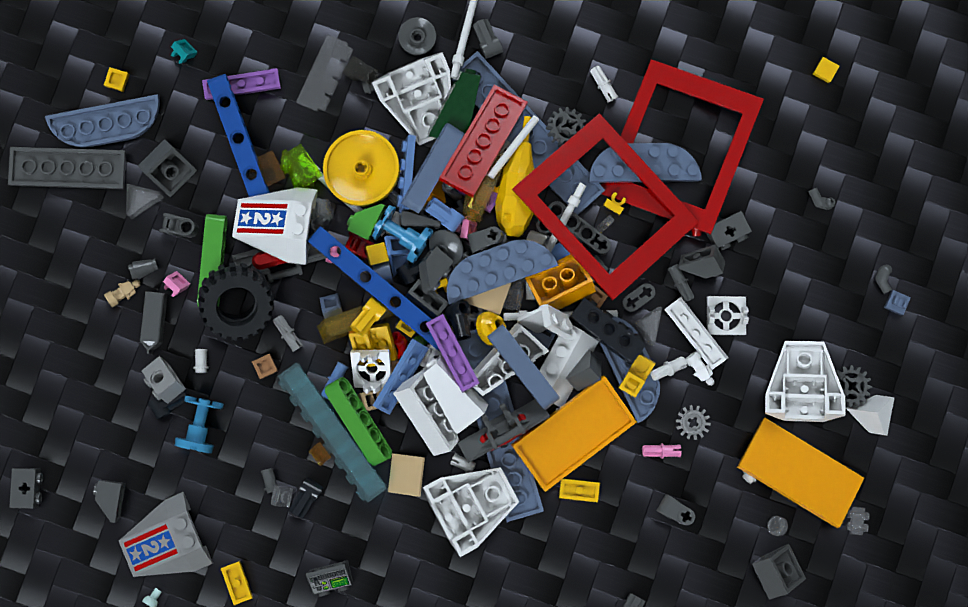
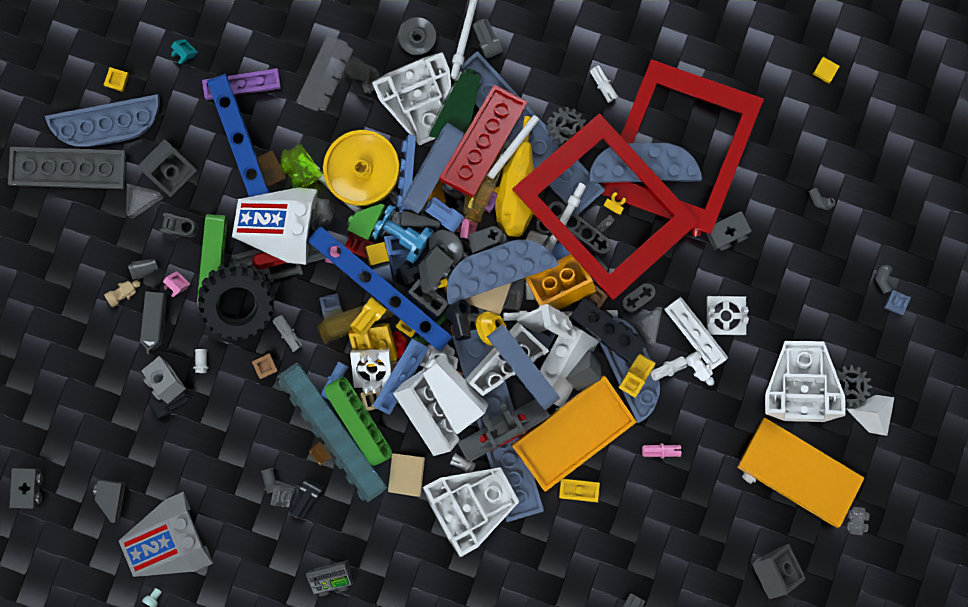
(197, 432): dark azure piece -> none
(236, 583): yellow plate -> none
(452, 353): medium lavender plate -> none
(673, 508): dark grey piece -> none
(681, 283): dark grey axle -> none
(701, 420): light grey gear -> none
(703, 262): dark grey slope -> none
(777, 526): clear tile -> none

